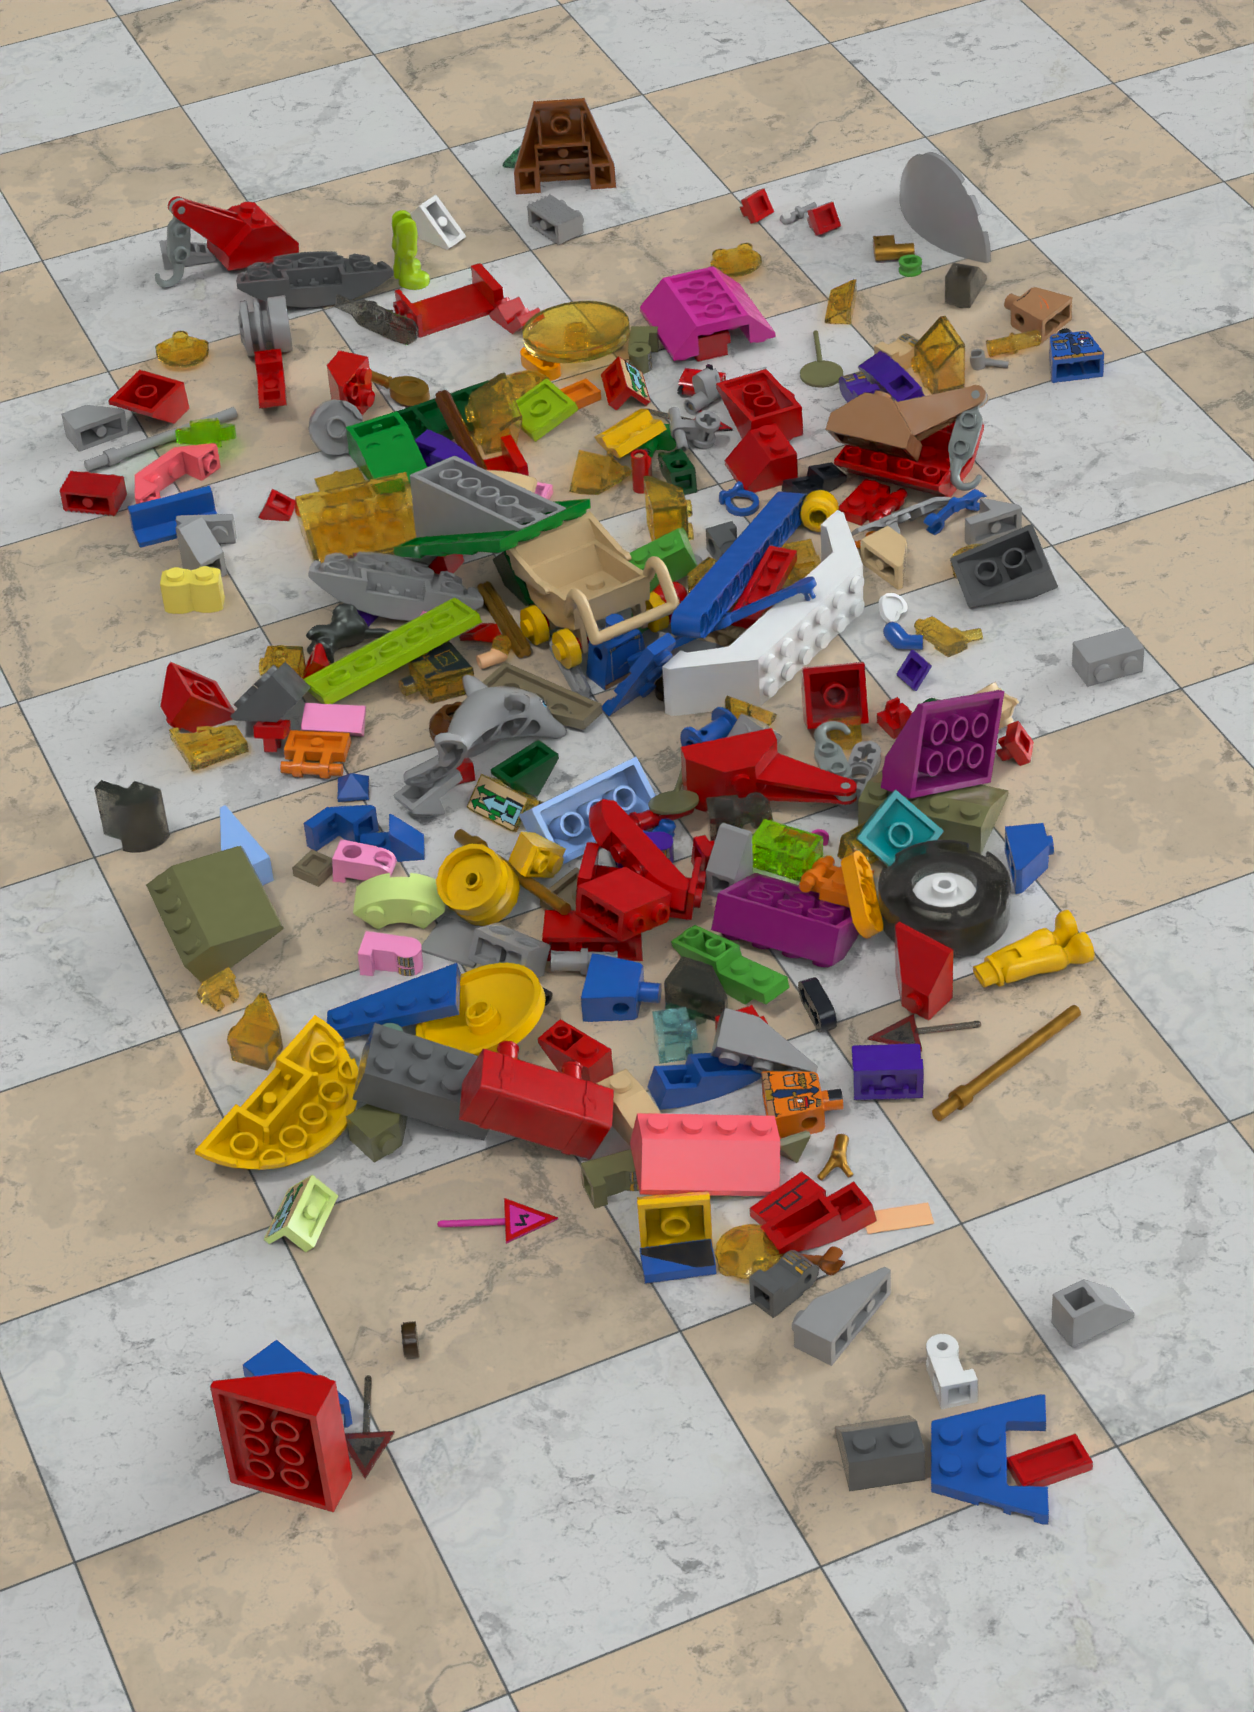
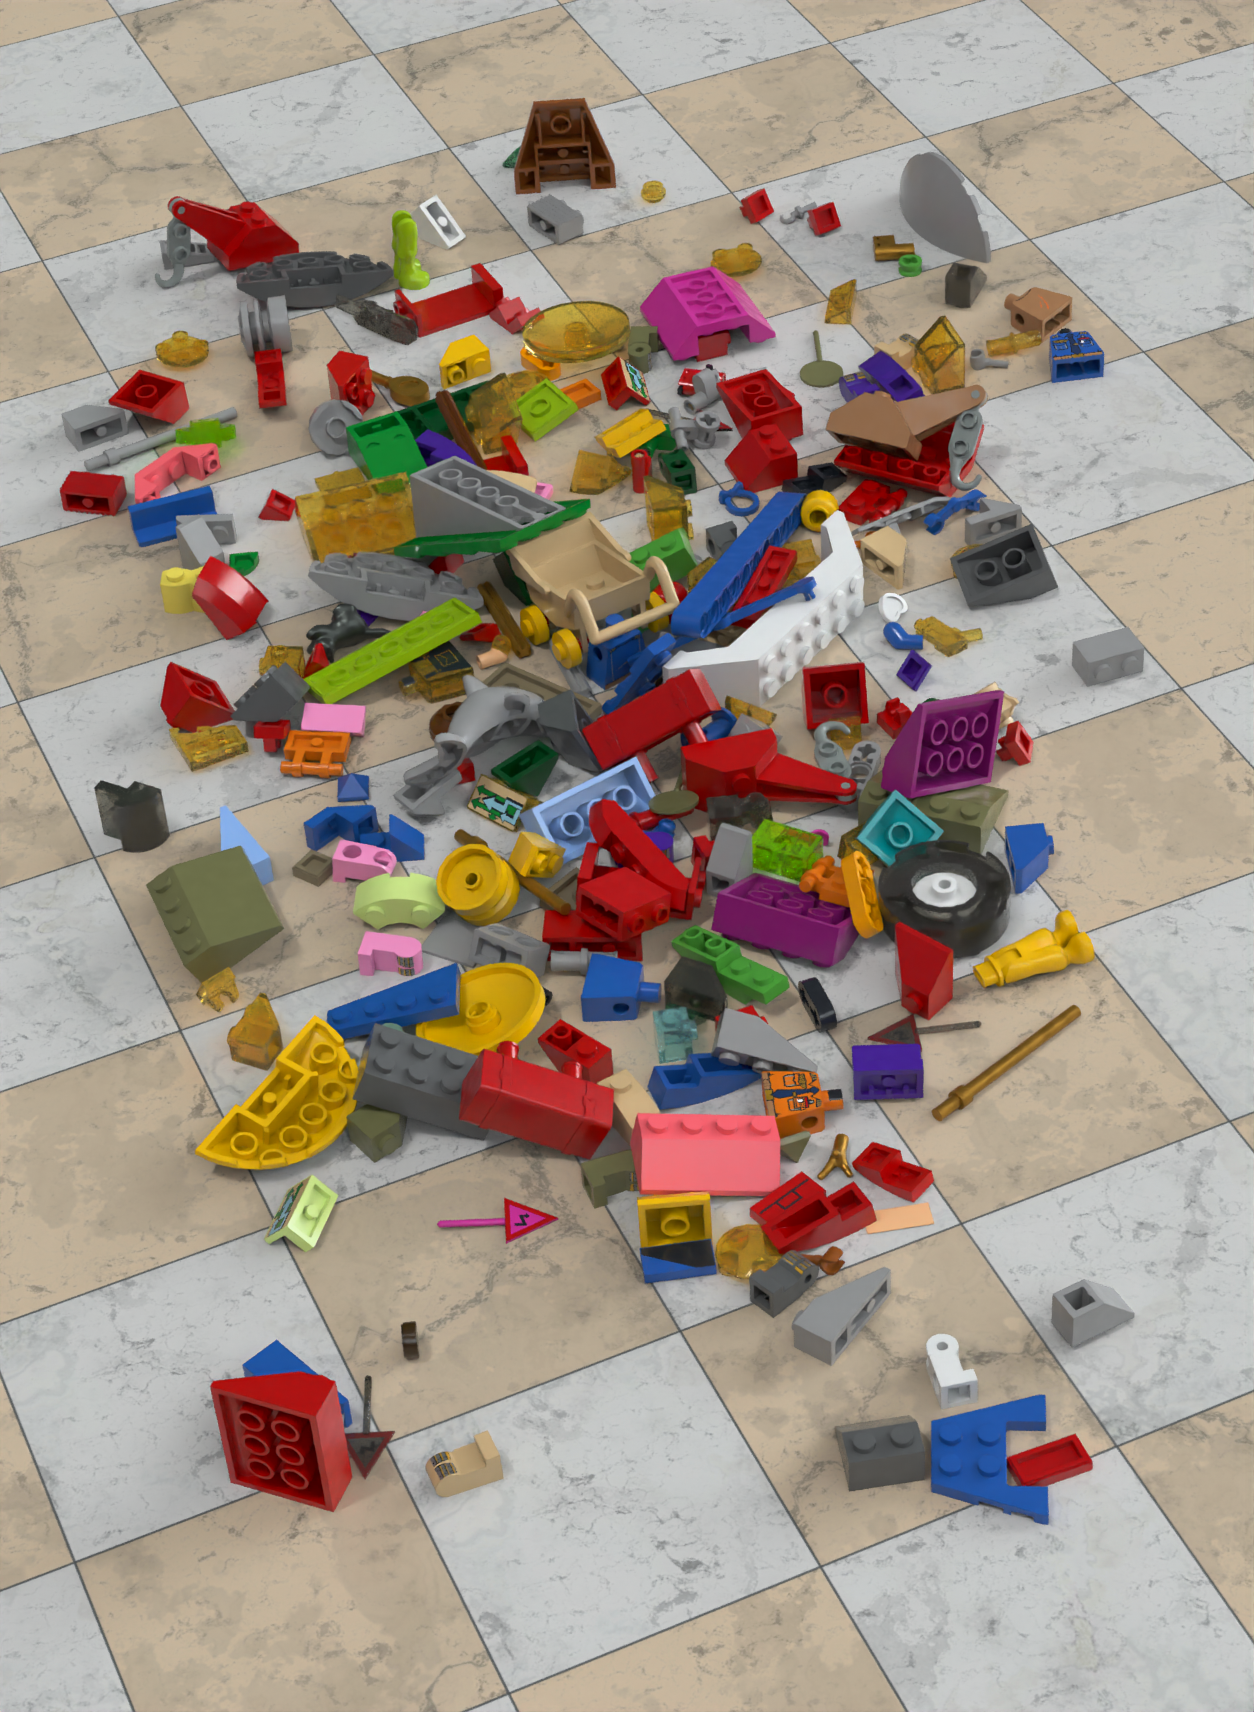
(227, 598): none -> red slope
(244, 562): none -> green tile
(464, 361): none -> yellow slope
(465, 1467): none -> tan leg
(563, 722): none -> dark grey slope
(652, 719): none -> red piece
(653, 191): none -> clear yellow plate
(888, 1170): none -> red slope

